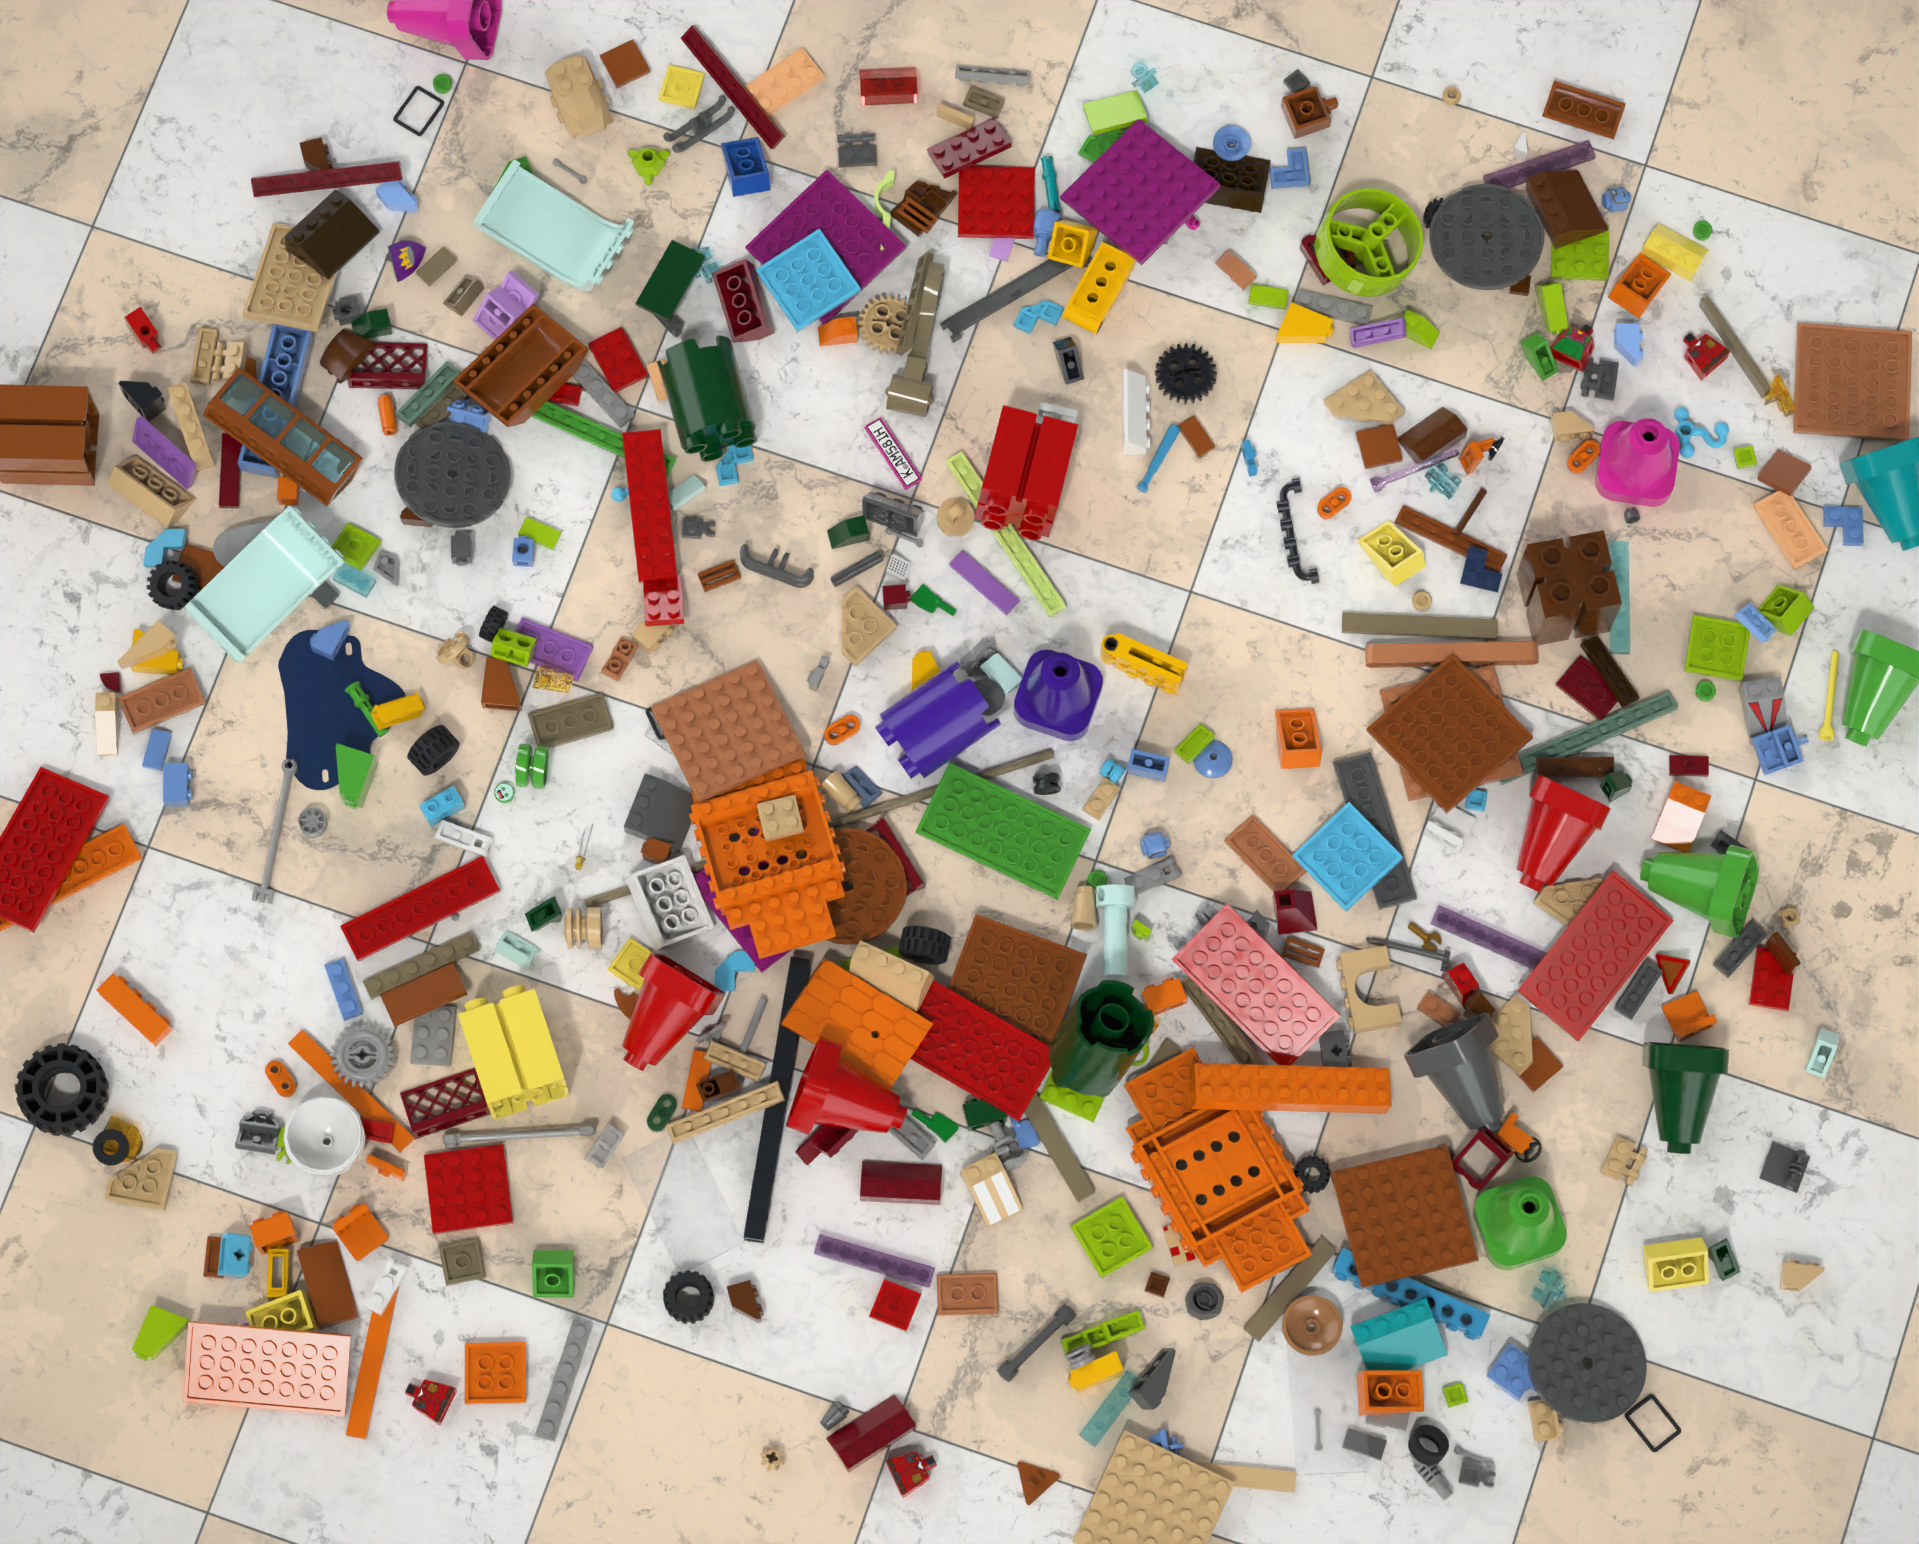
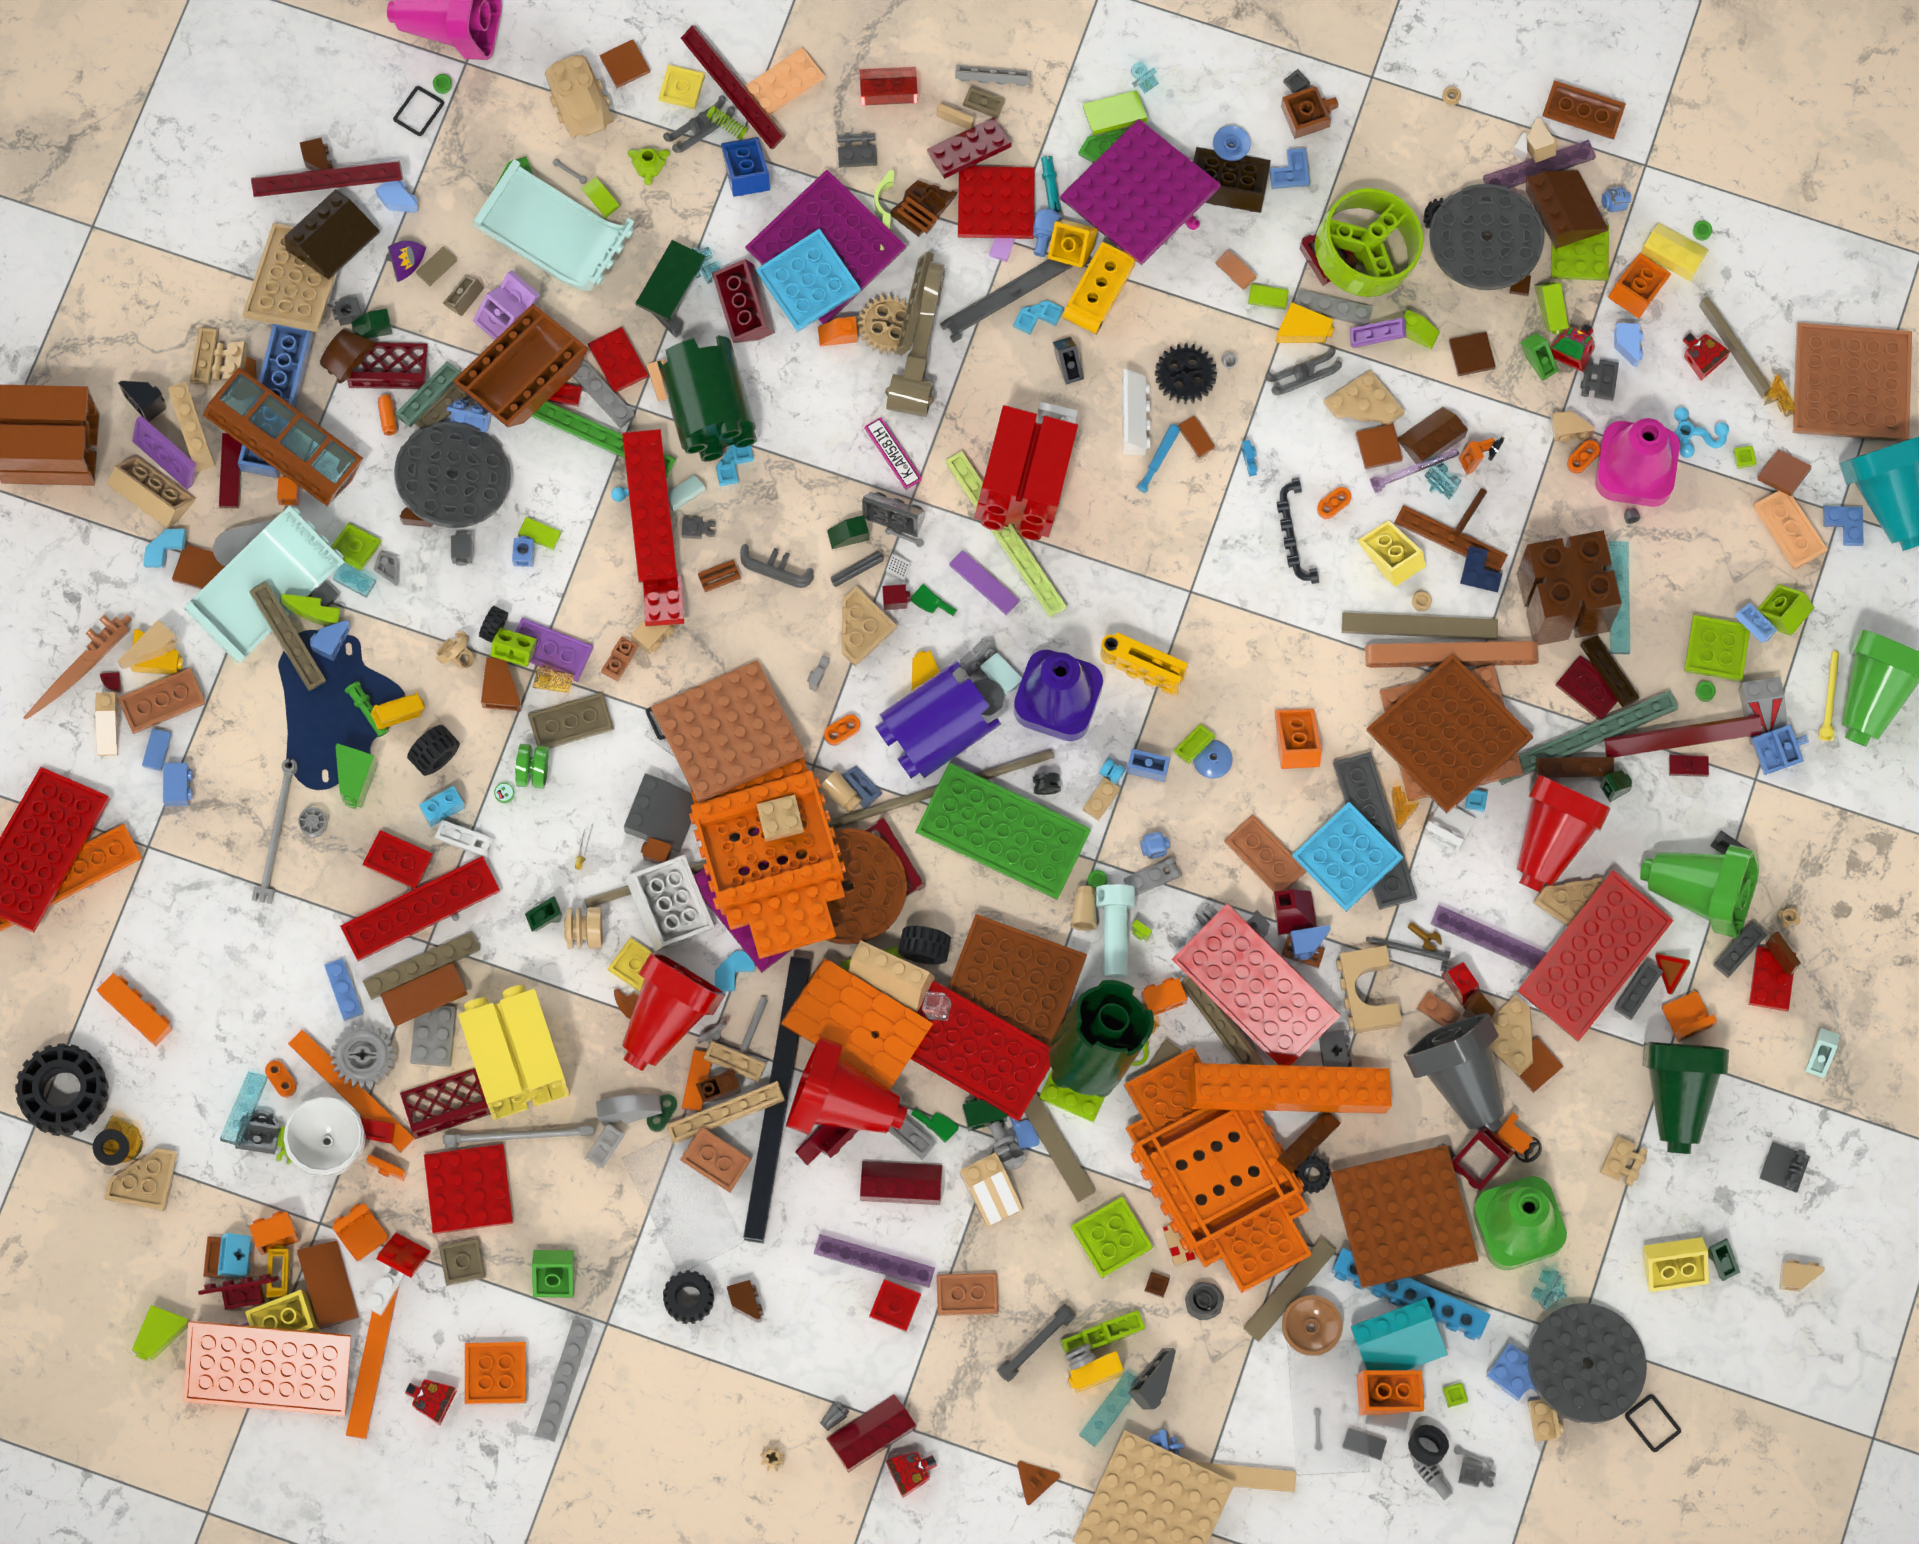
(97, 649): none -> nougat piece
(138, 325): red torso -> none
(159, 579): black tyre -> none
(241, 1294): none -> dark red bracket
(243, 1108): none -> clear light blue tile
(287, 636): none -> dark tan plate
(310, 609): none -> lime slope
(397, 859): none -> red plate
(403, 1255): none -> red plate
(517, 949): light aqua slope -> none
(600, 197): none -> lime slope
(628, 1108): none -> light grey slope
(715, 1159): none -> nougat tile
(741, 133): none -> lime piece
(936, 1005): none -> clear brick
(955, 517): tan tile -> none
(1233, 360): none -> light grey hinge
(1304, 373): none -> dark grey piece
(1307, 941): none -> medium blue slope
(1308, 1141): none -> reddish brown plate
(1401, 812): none -> clear yellow slope
(1472, 354): none -> reddish brown tile
(1540, 142): none -> tan slope
(1681, 817): slope -> none
(1683, 736): none -> dark red tile

